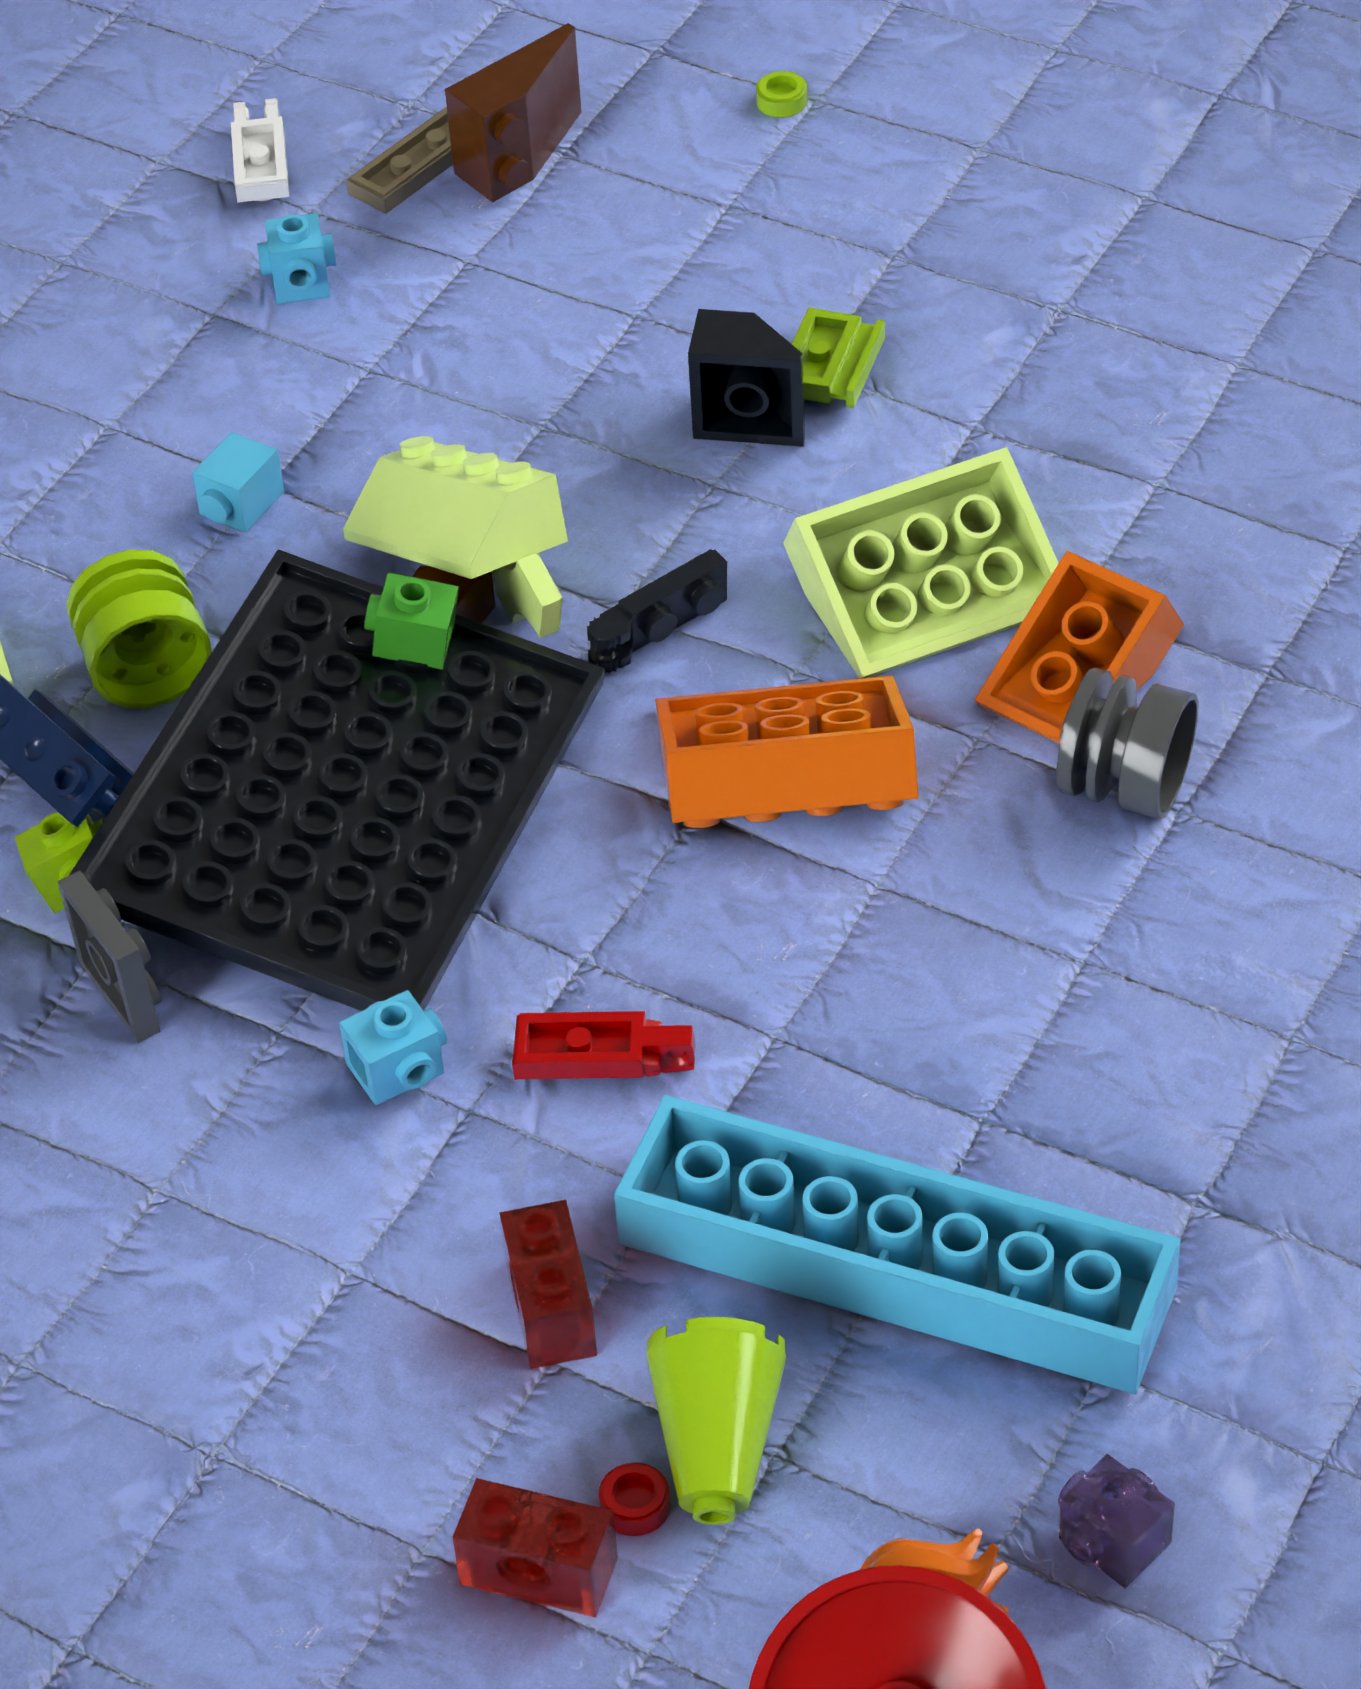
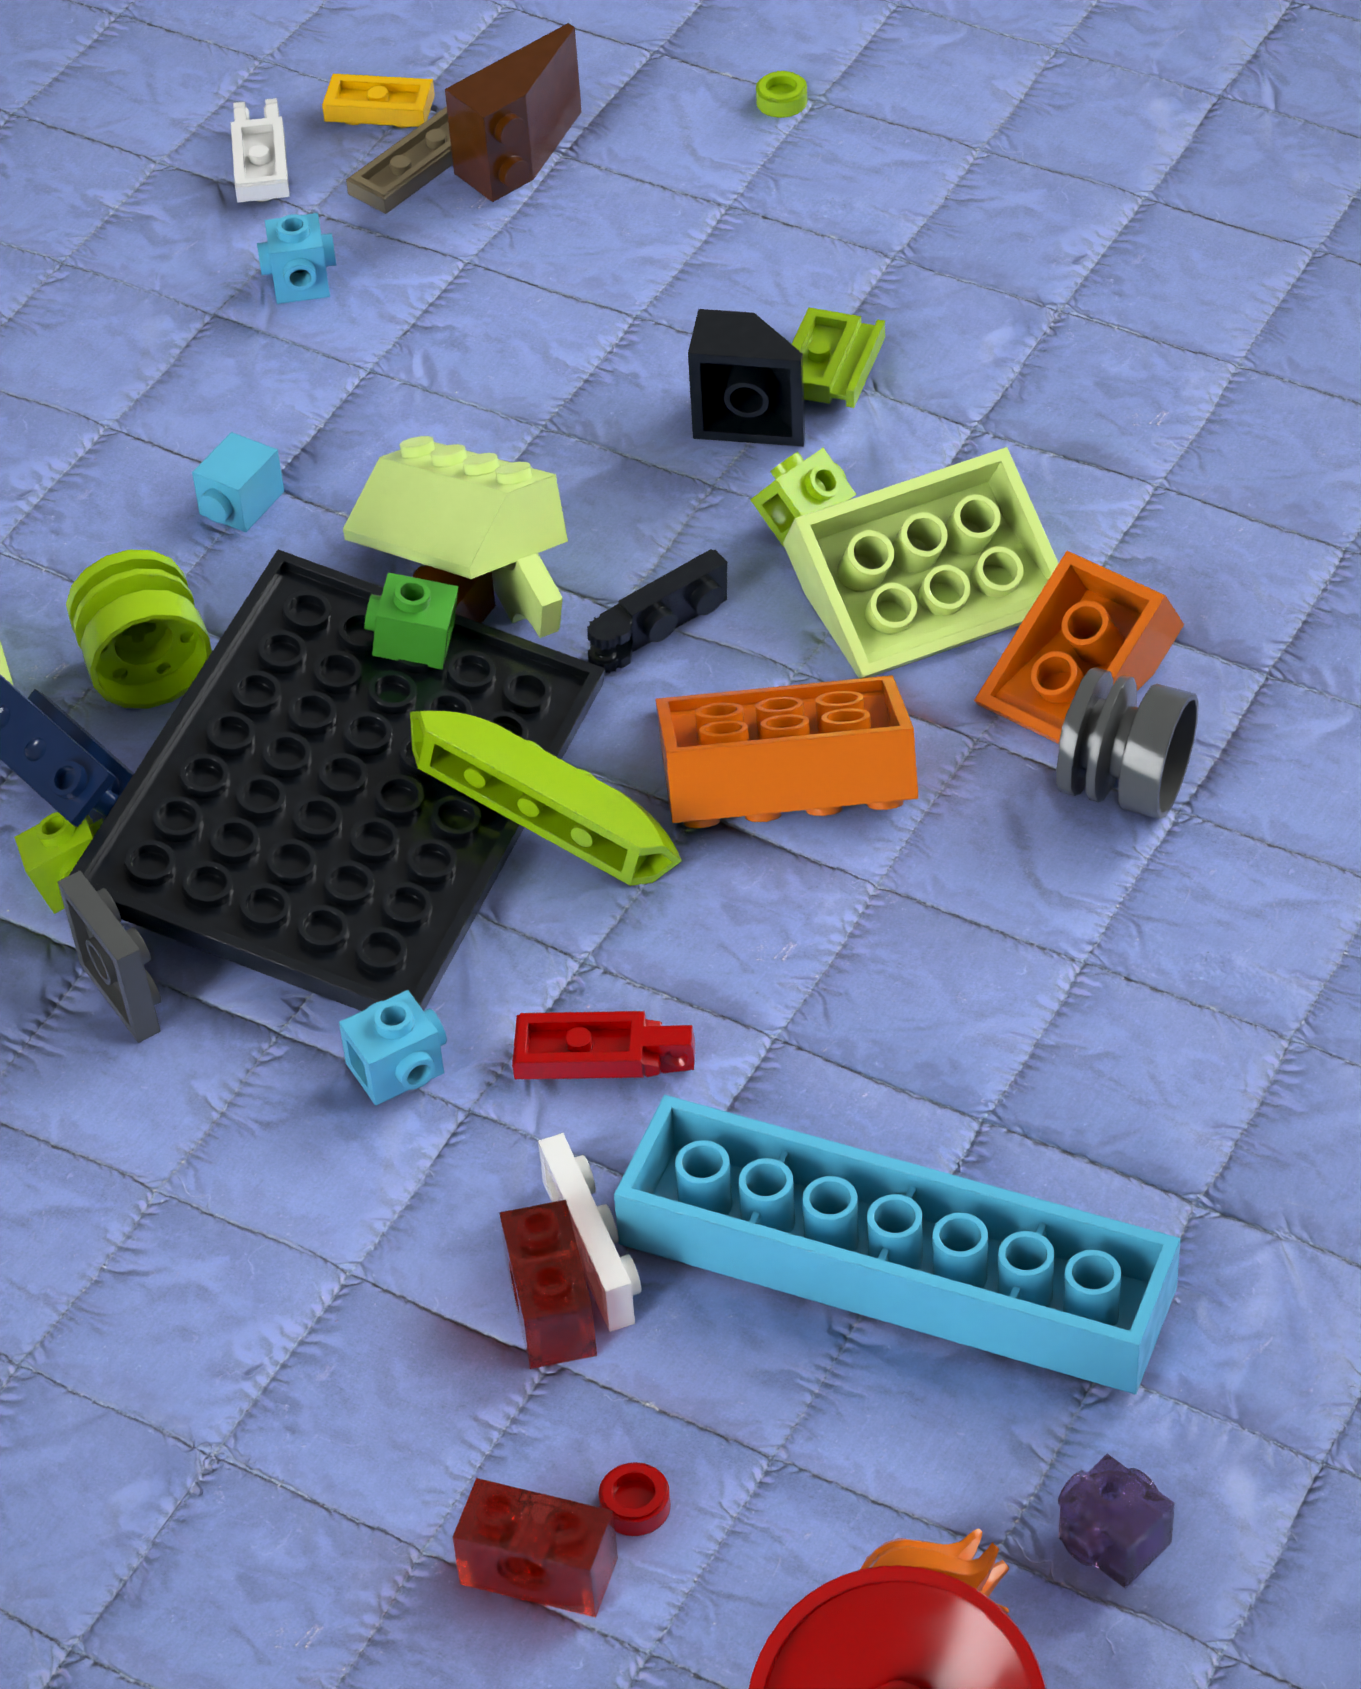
(378, 100): none -> yellow plate
(543, 794): none -> lime brick
(610, 1277): none -> white plate
(715, 1409): lime cone -> none
(801, 489): none -> lime brick

